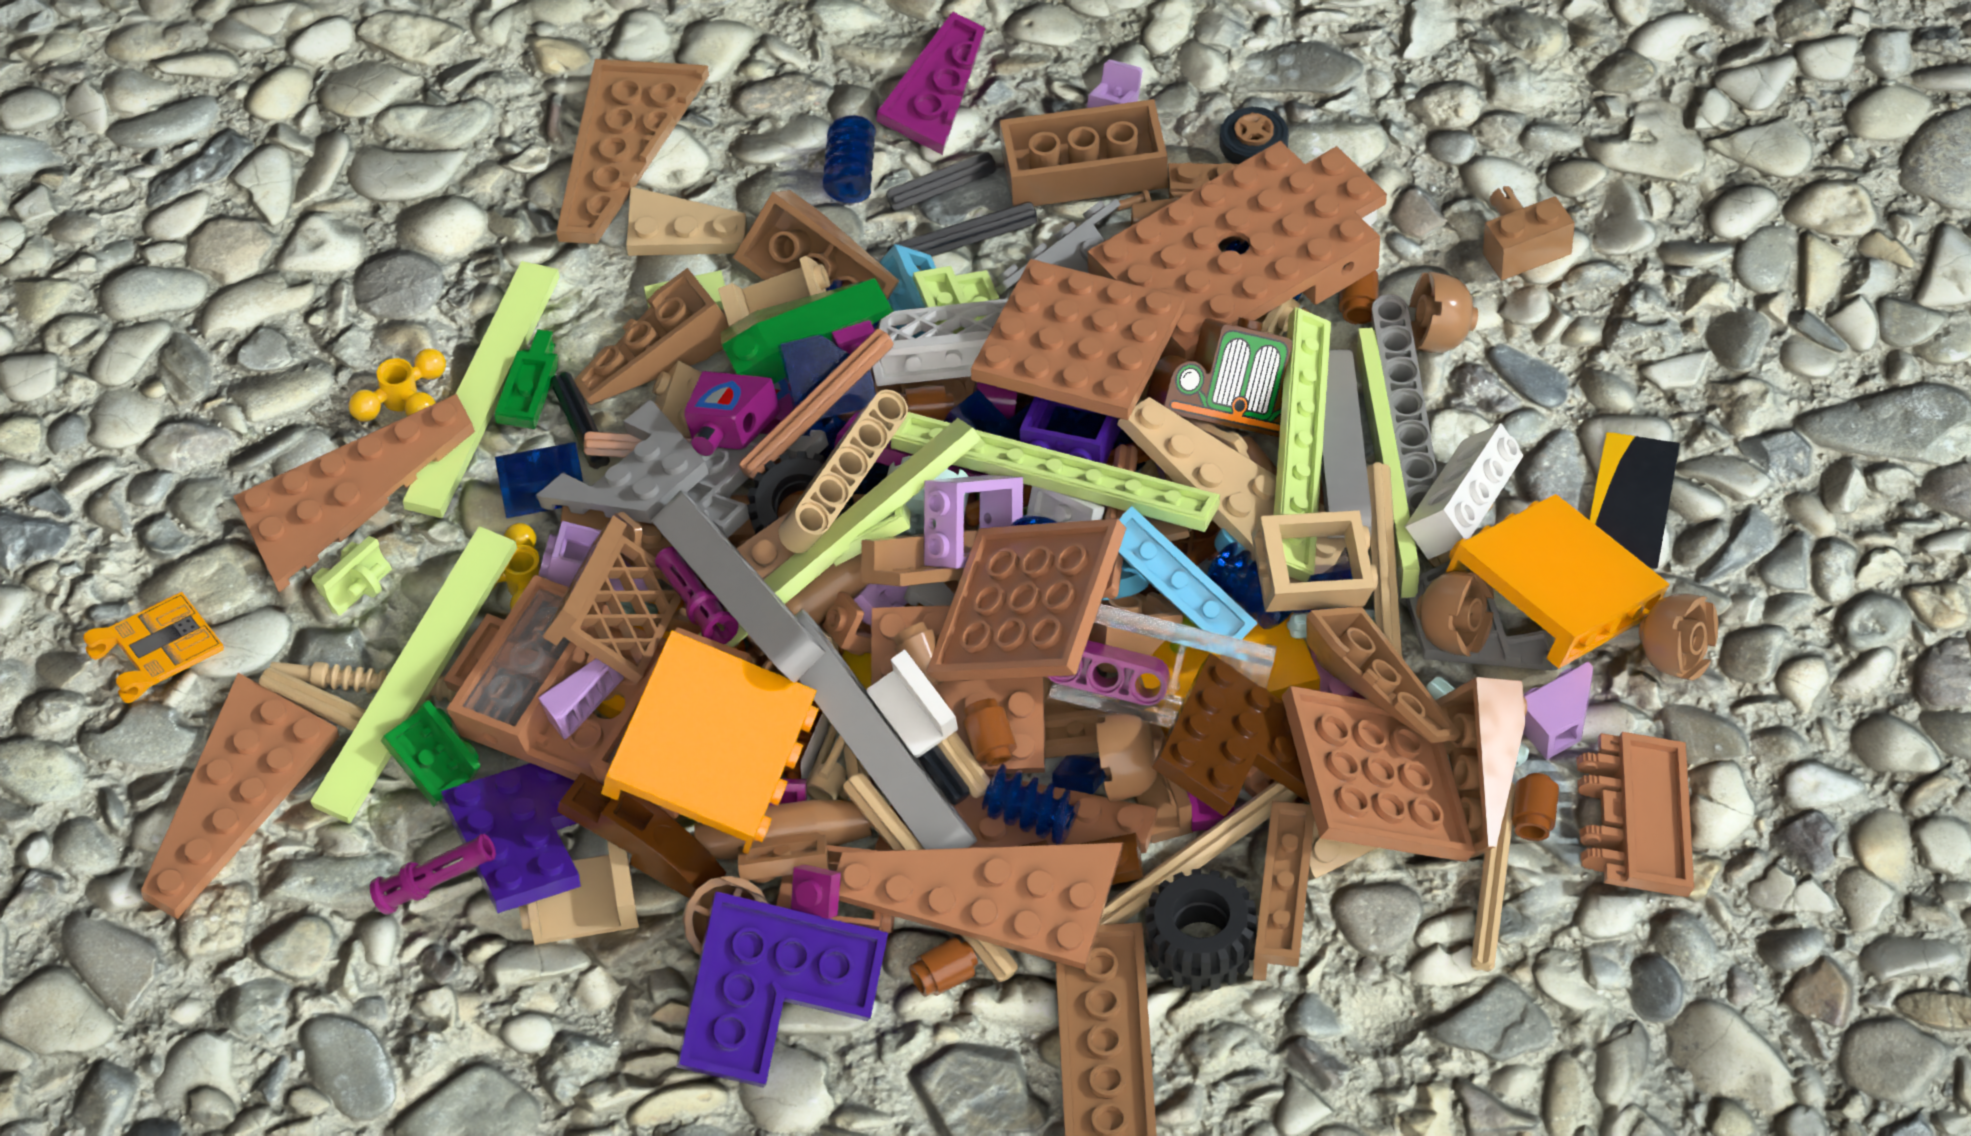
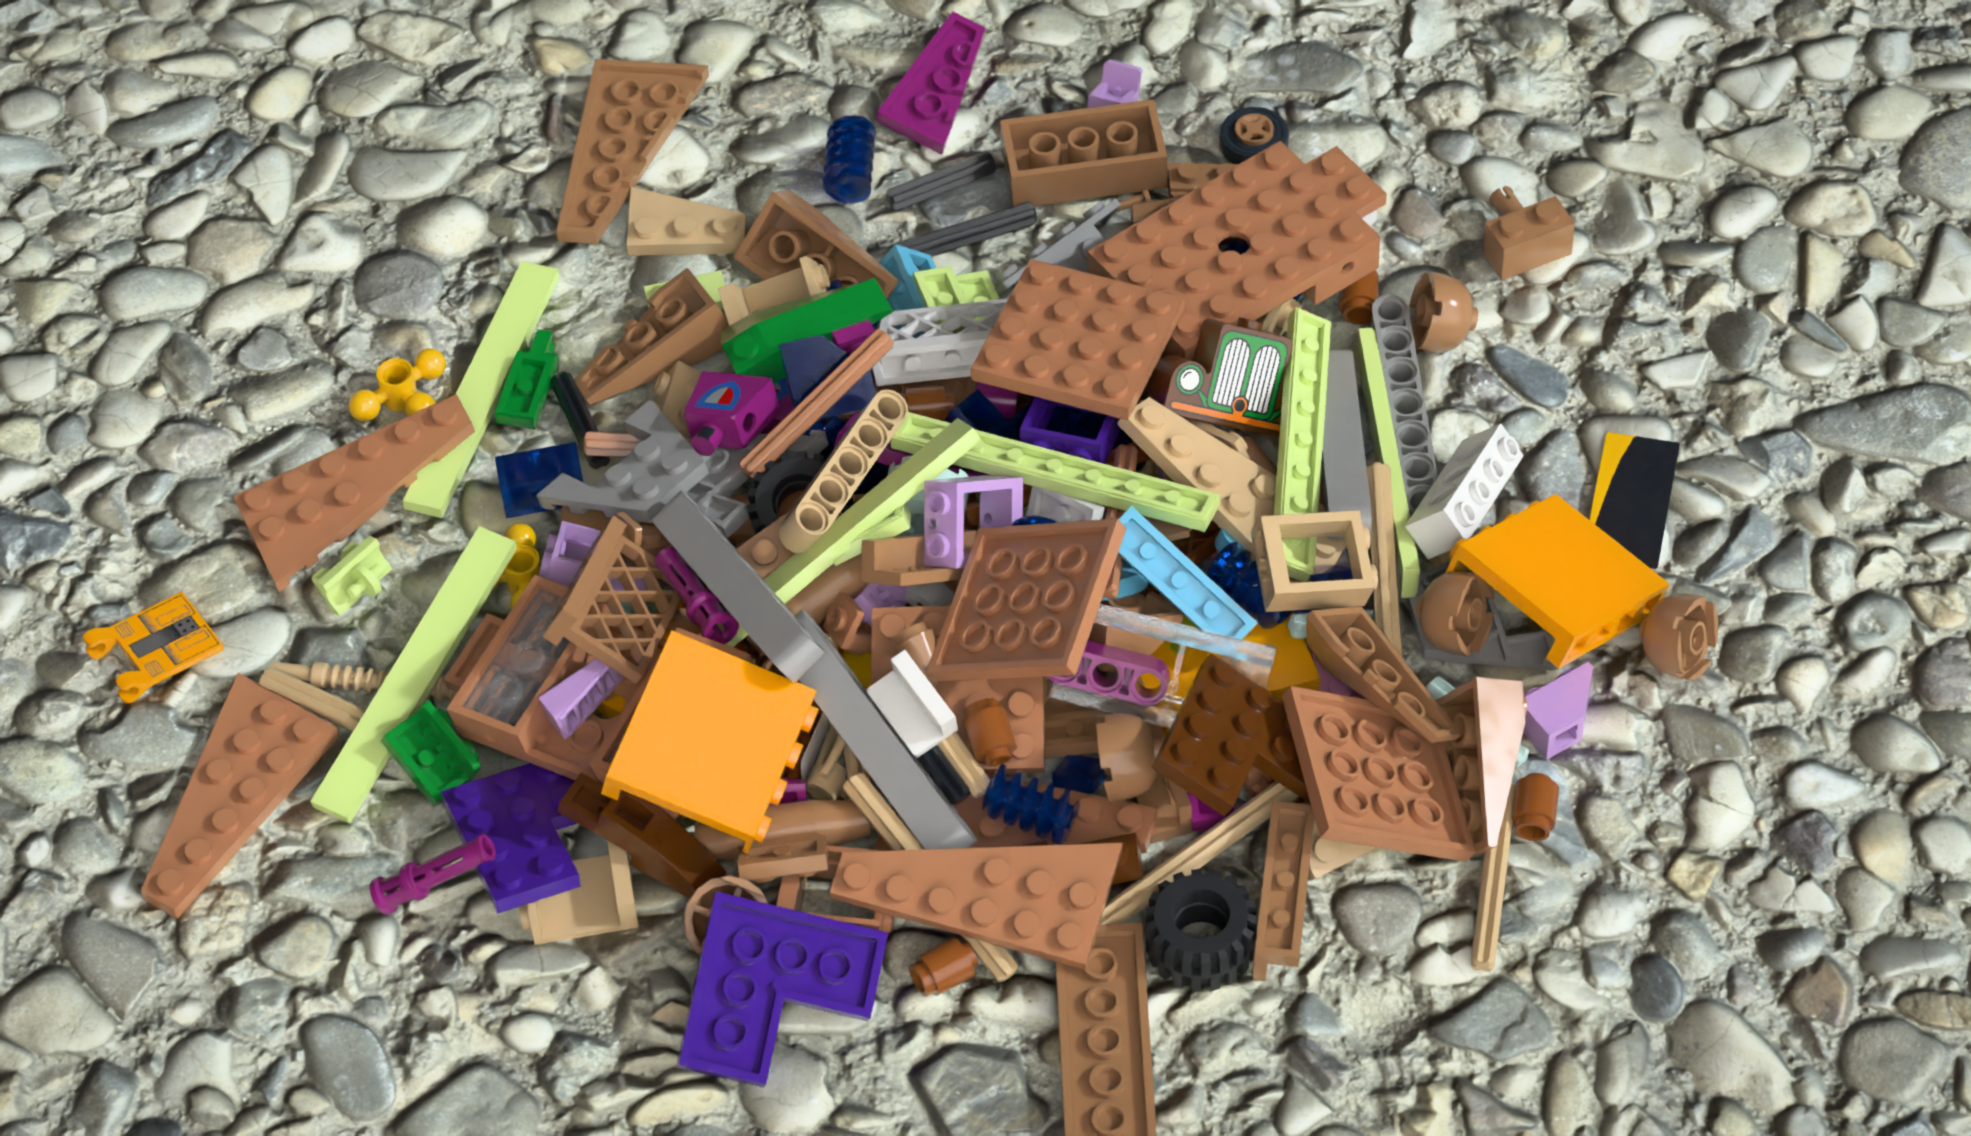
(815, 891): magenta plate -> none
(1647, 798): nougat hinge -> none

